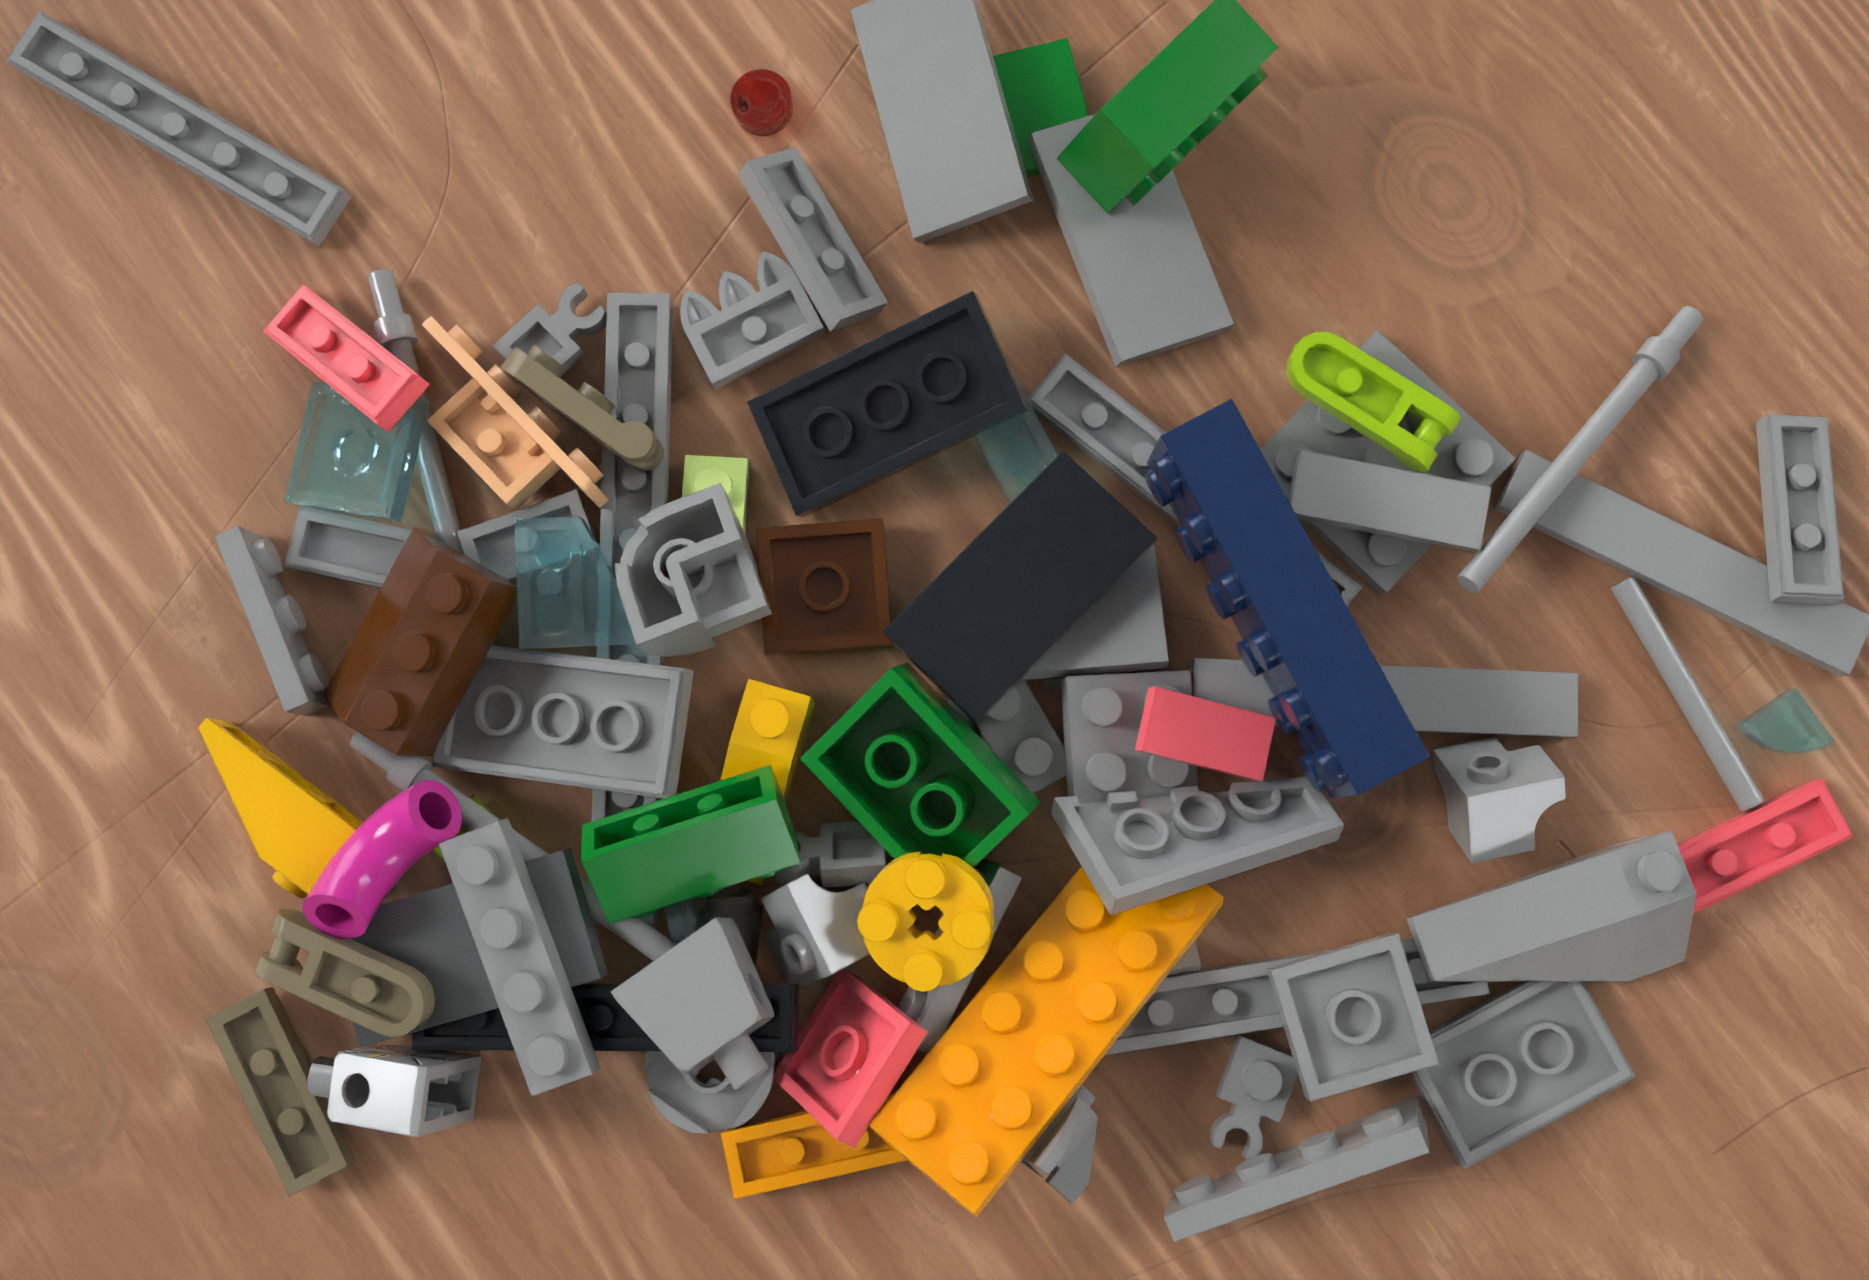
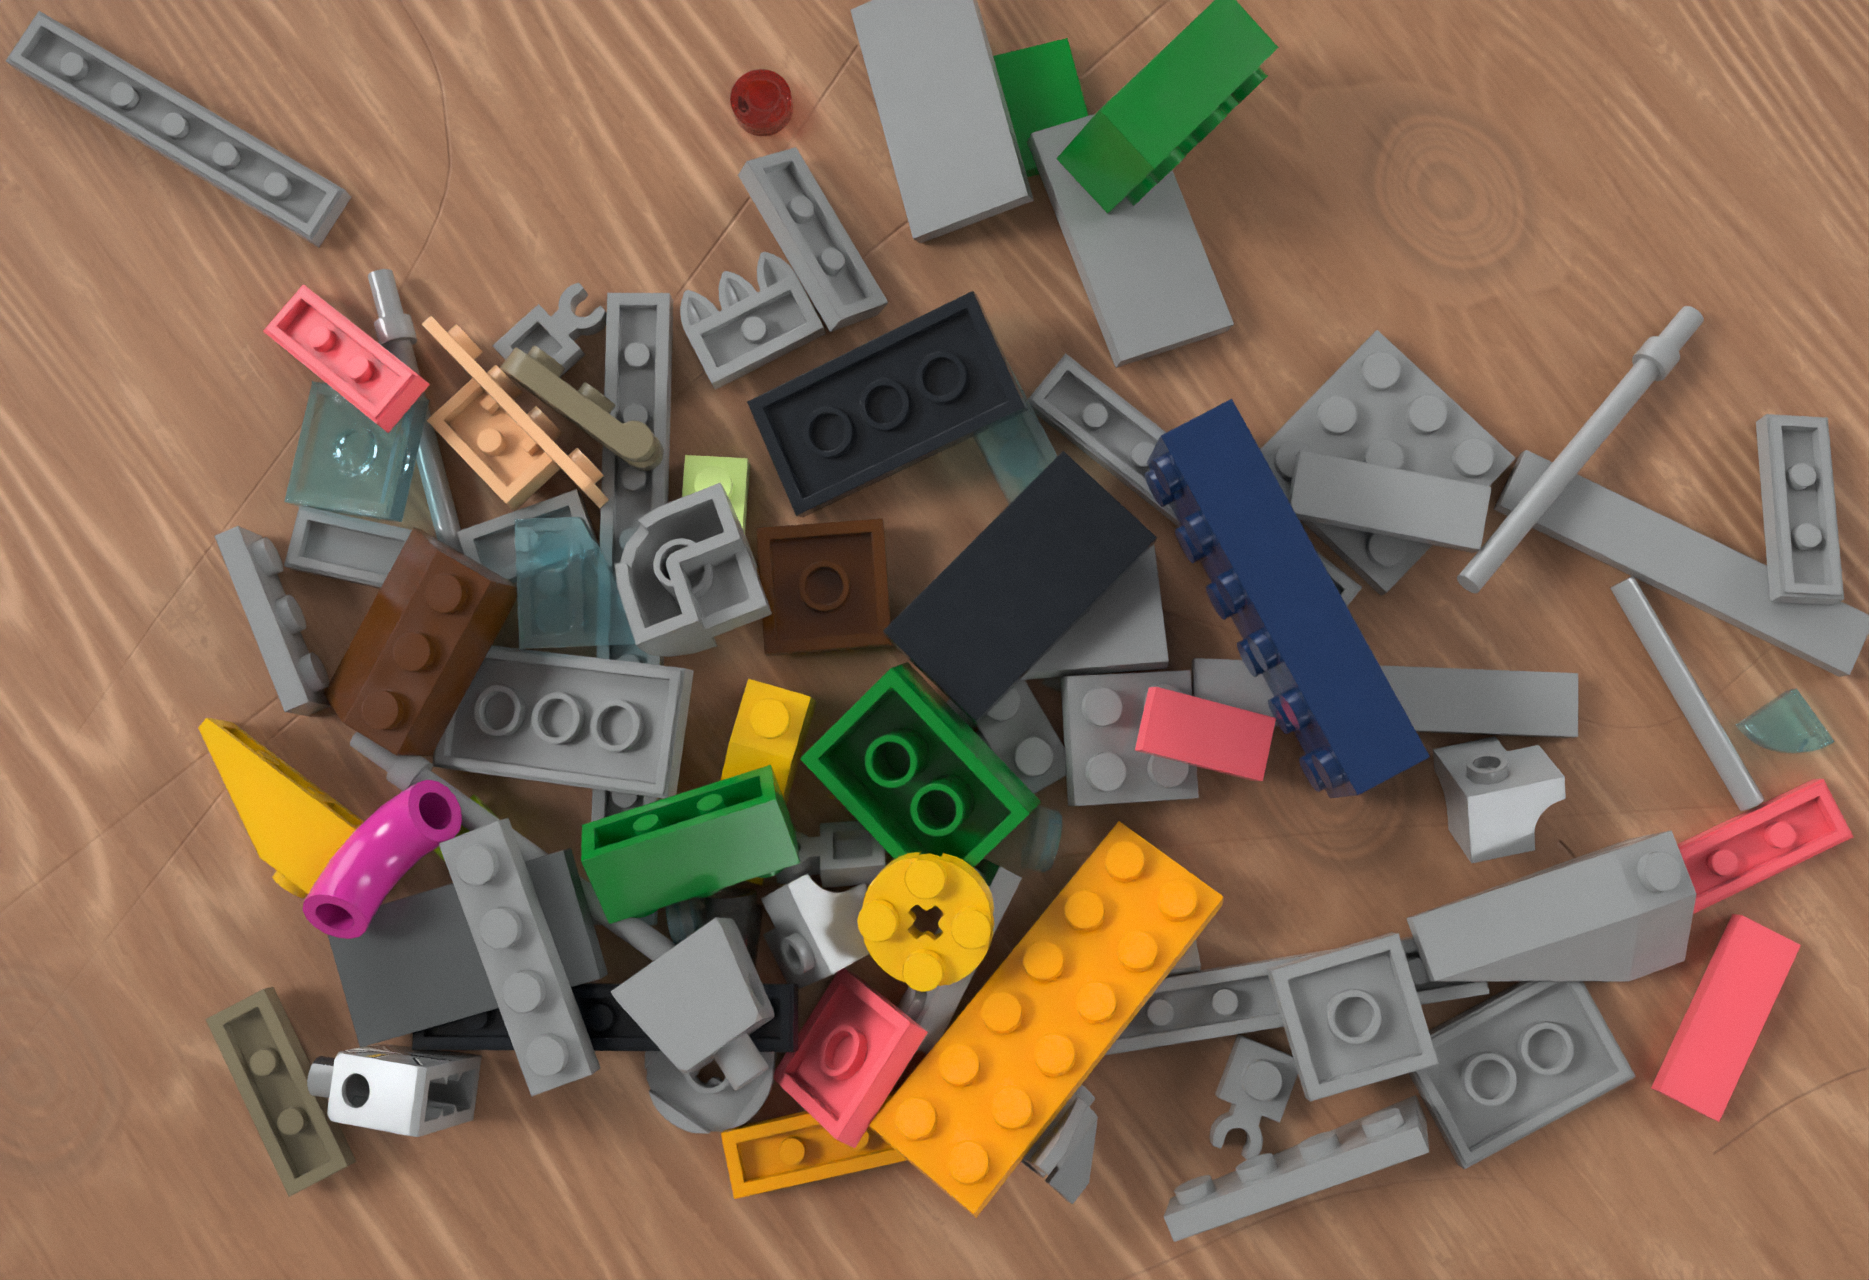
(346, 977): dark tan plate -> none
(1041, 839): none -> clear light blue tile
(1191, 838): light grey wing -> none
(1370, 397): lime plate -> none
(1725, 1017): none -> coral tile

